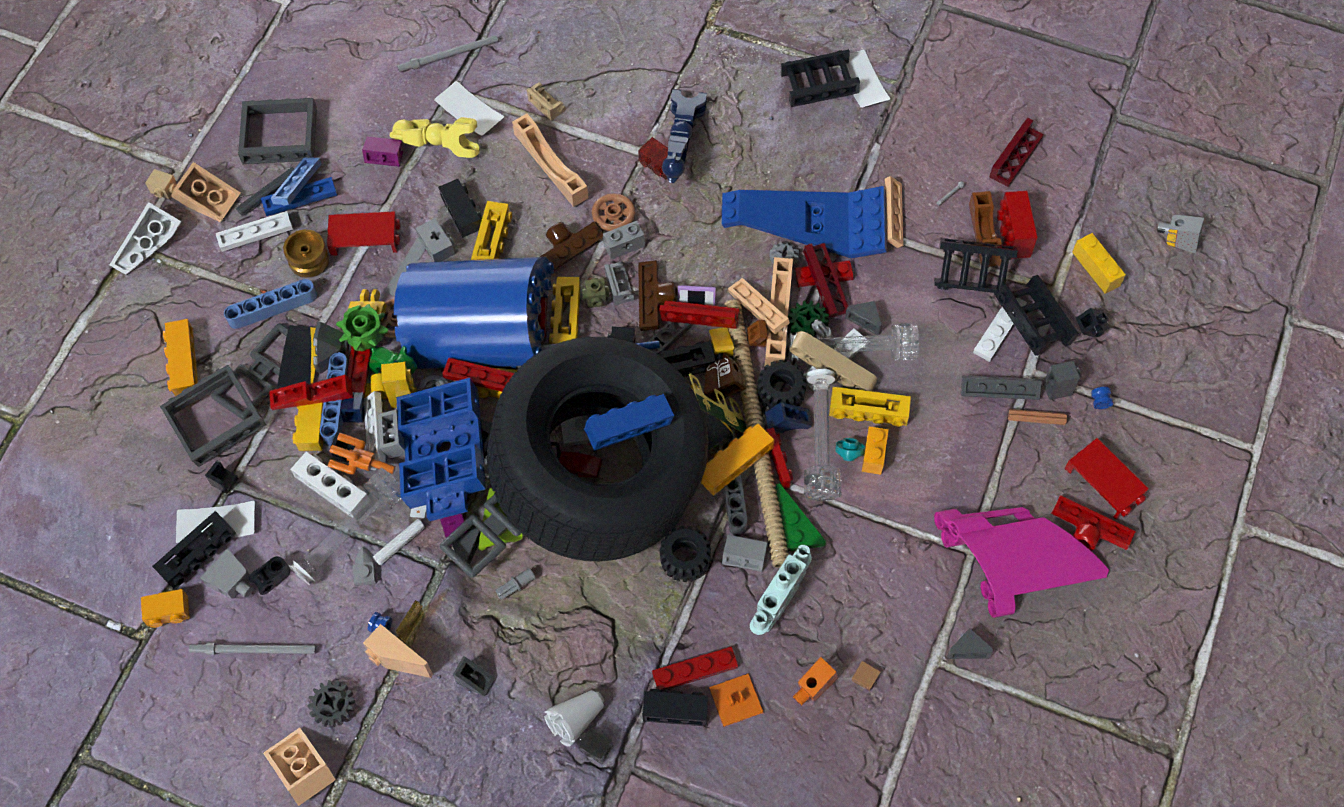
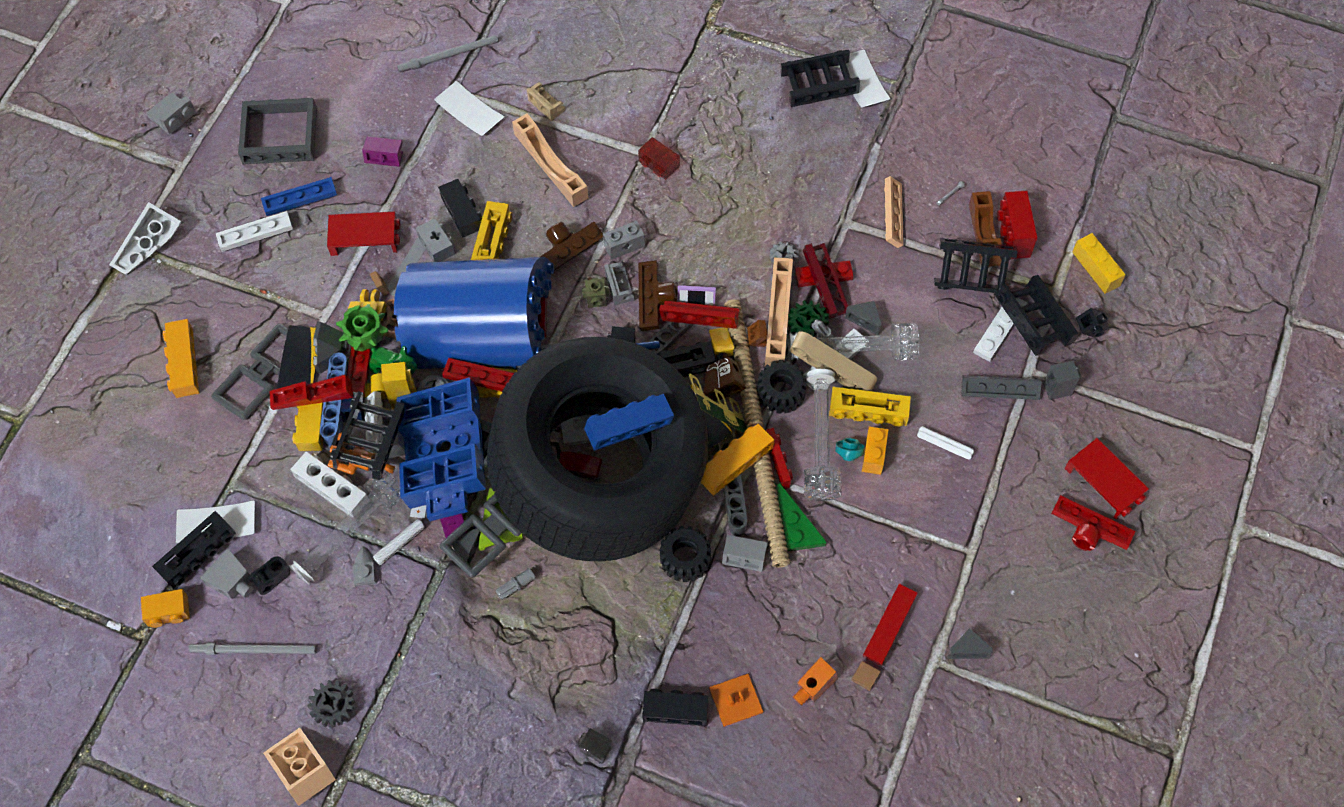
(161, 184): tan brick -> none
(171, 112): none -> light grey bracket
(205, 193): light nougat slope -> none
(221, 477): black panel -> none
(224, 440): dark grey window -> none
(262, 301): medium blue beam -> none
(268, 190): dark grey axle -> none
(296, 181): medium blue plate -> none
(306, 253): pearl gold wheel -> none
(377, 619): blue wheel -> none
(379, 283): none -> medium nougat tile
(382, 448): none -> black fence
(393, 654): light nougat slope -> none
(410, 621): clear yellow piece -> none
(451, 136): light yellow piece -> none
(473, 677): dark grey slope -> none
(565, 287): yellow brick -> none
(574, 716): white cone -> none
(618, 199): nougat plate -> none
(685, 113): dark blue piece -> none
(695, 669): red plate -> none
(758, 305): light nougat plate -> none
(781, 590): light aqua piece -> none
(788, 417): dark blue arch -> none
(847, 222): blue wing -> none
(890, 624): none -> red slope
(945, 442): none -> white axle
(1012, 147): dark red fence -> none
(1019, 554): dark pink panel -> none
(1037, 416): nougat axle -> none
(1102, 398): blue wheel -> none
(1183, 232): light grey torso -> none

